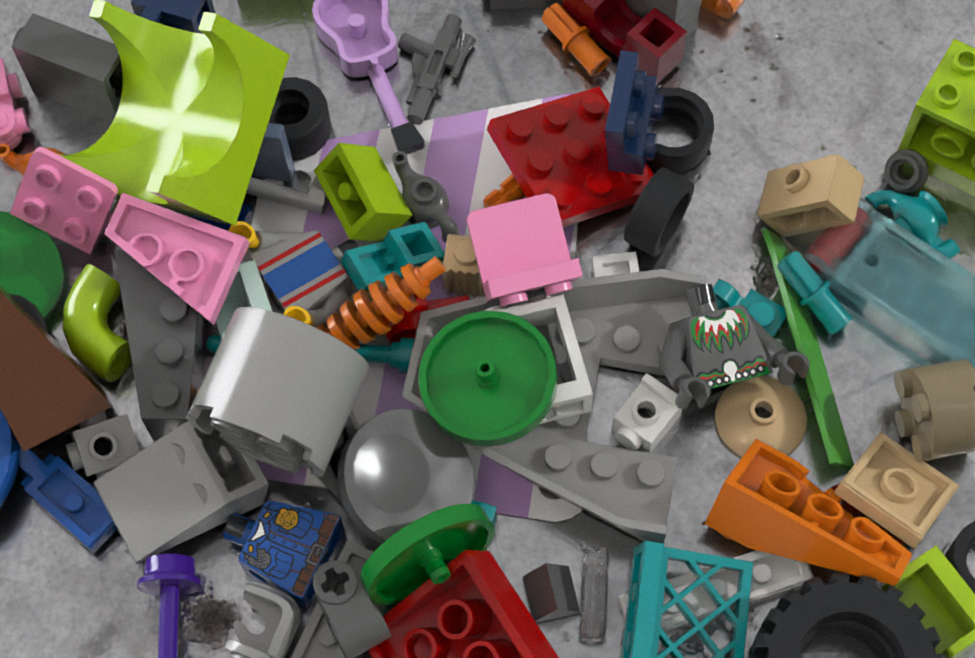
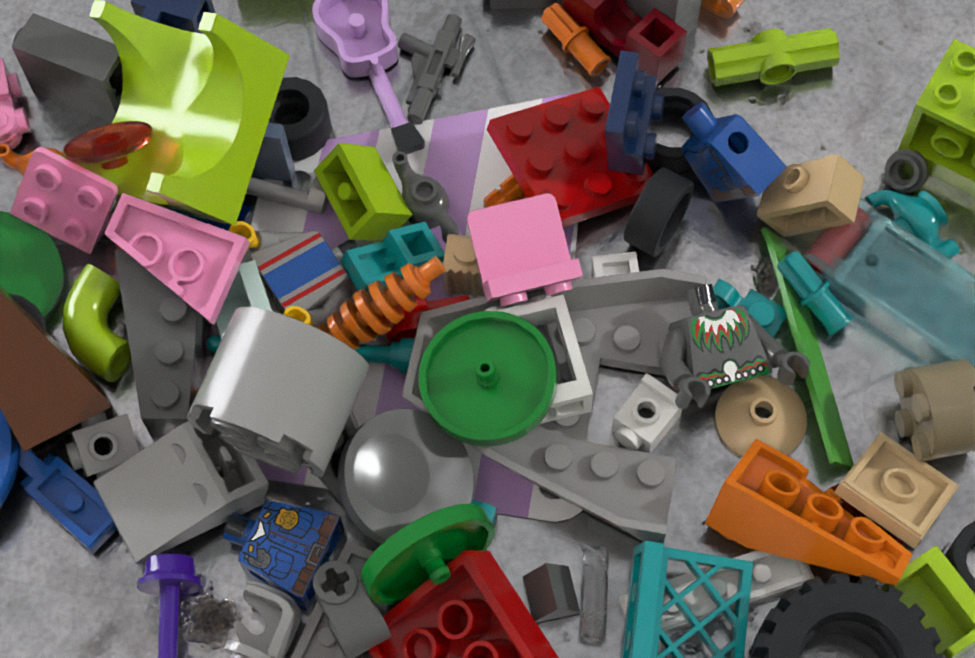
(108, 144): none -> clear red dish
(728, 155): none -> blue torso
(773, 56): none -> lime piece

